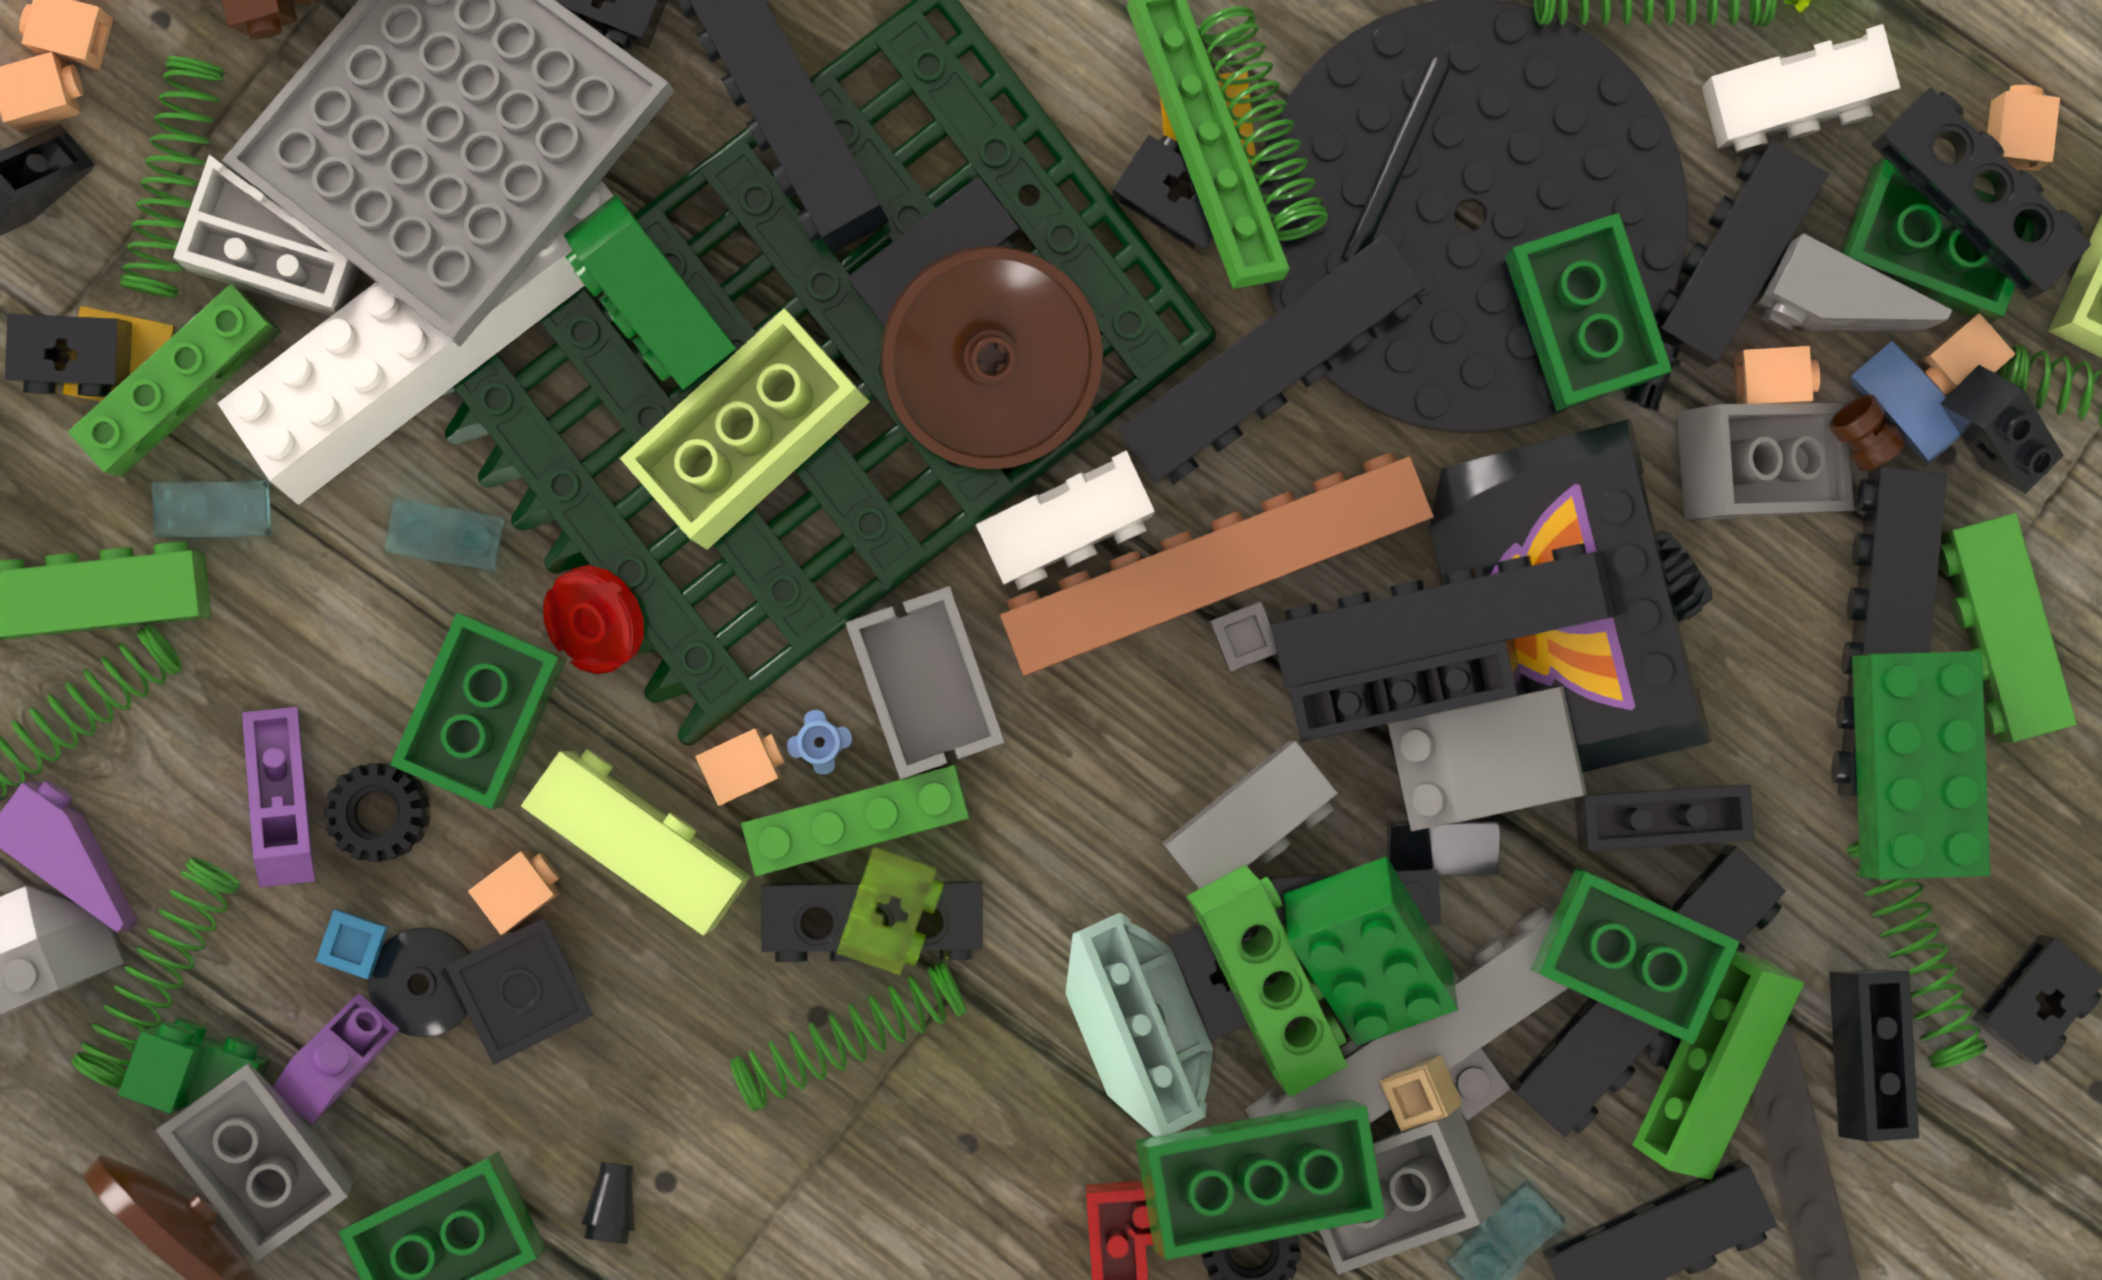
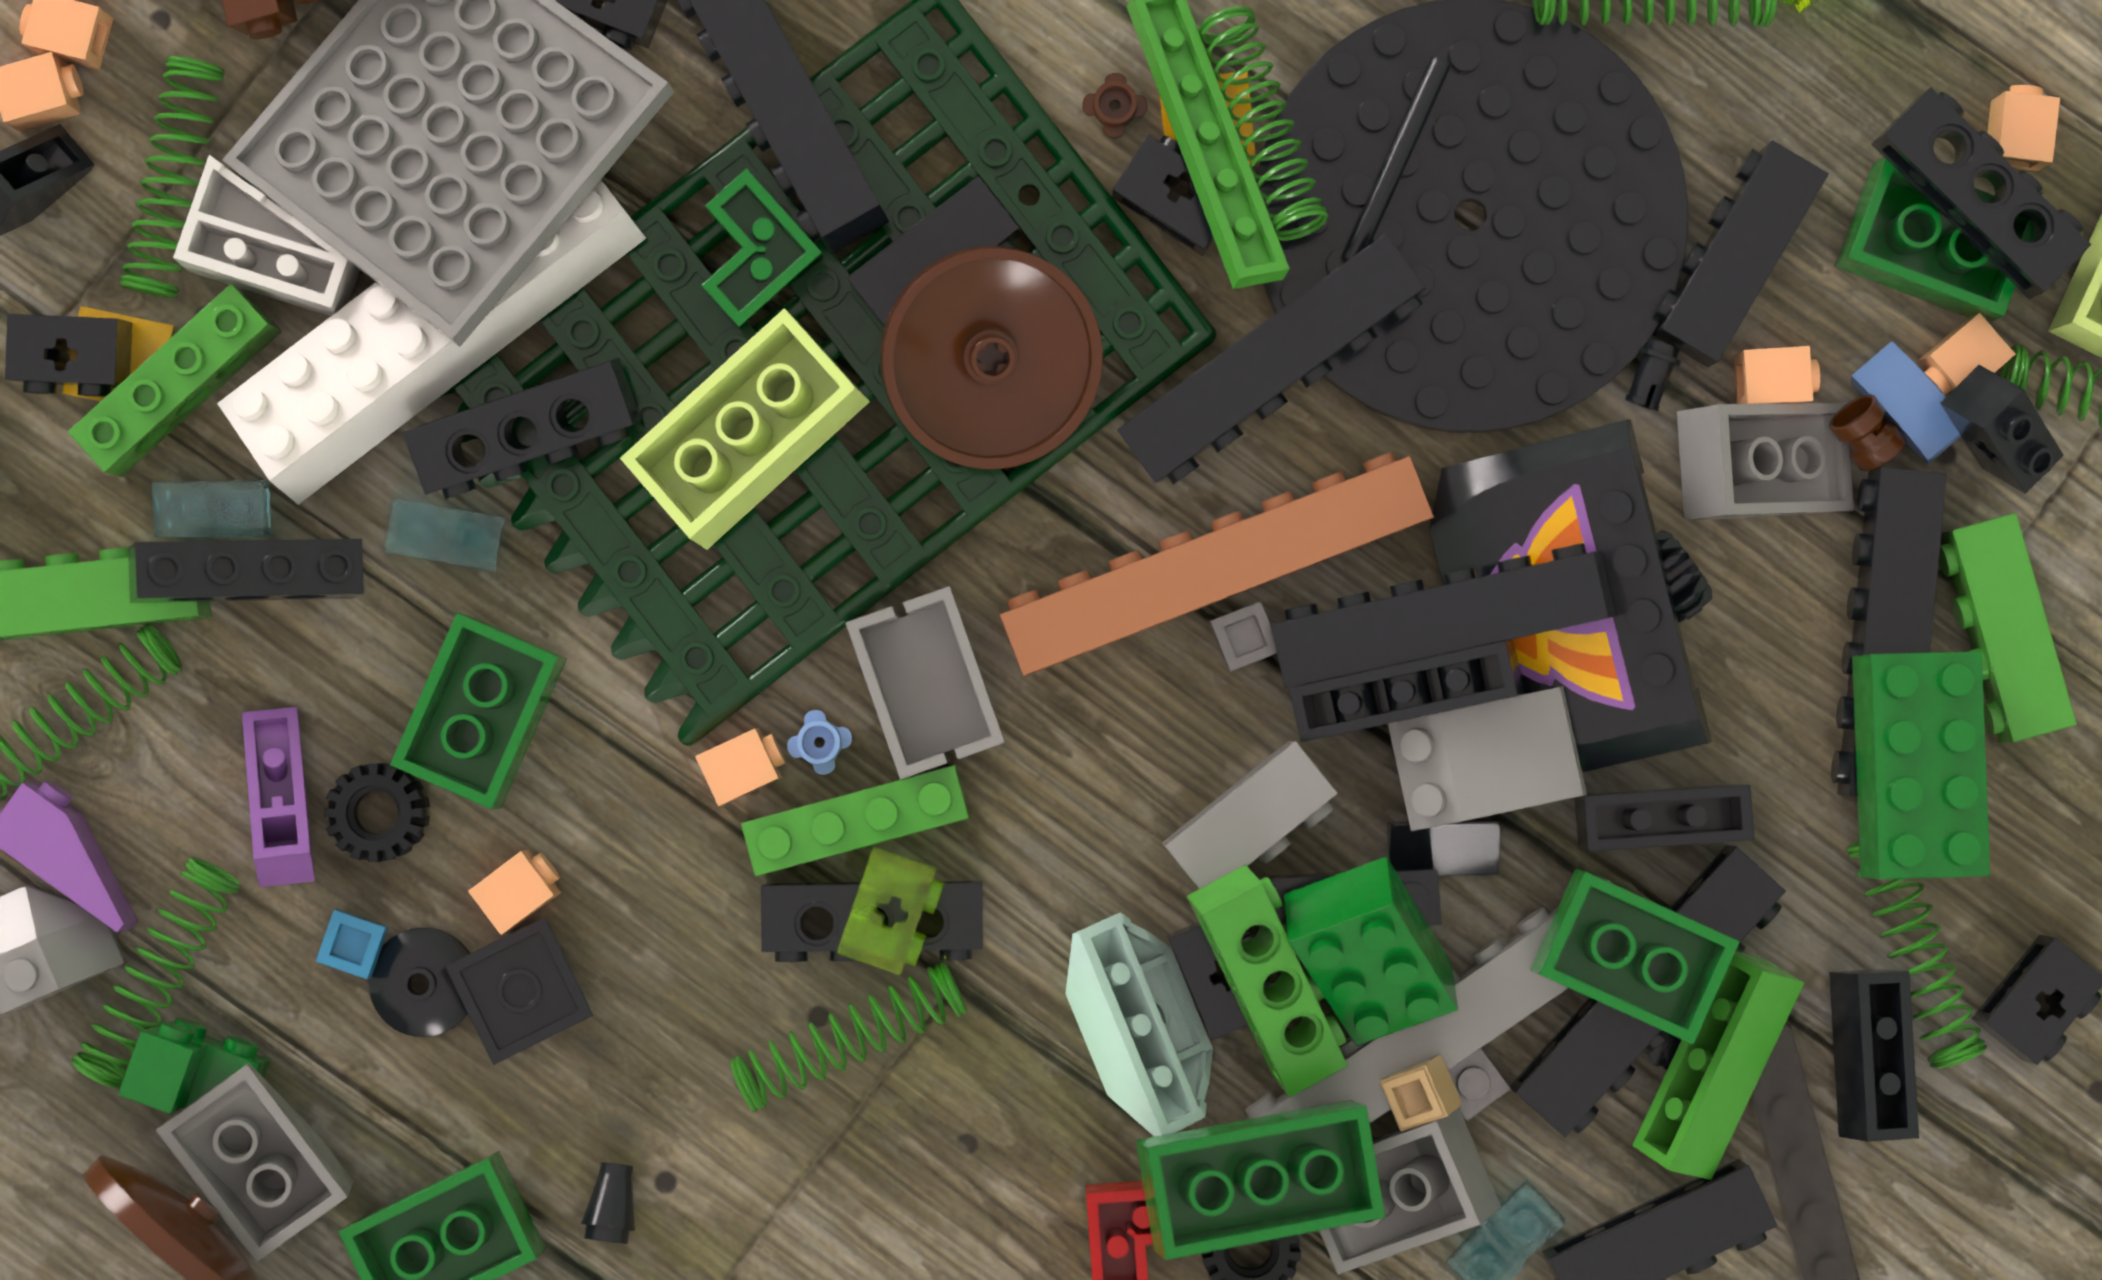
(245, 570): none -> black brick
(334, 1059): medium lavender slope -> none
(437, 444): none -> black brick
(609, 620): red tile -> none
(636, 839): yellowish green brick -> none
(645, 294): green brick -> none
(770, 253): none -> green brick
(1067, 522): white wedge -> none
(1118, 90): none -> reddish brown plate
(1587, 312): green brick -> none
(1801, 91): white wedge -> none
(1834, 293): light grey slope -> none

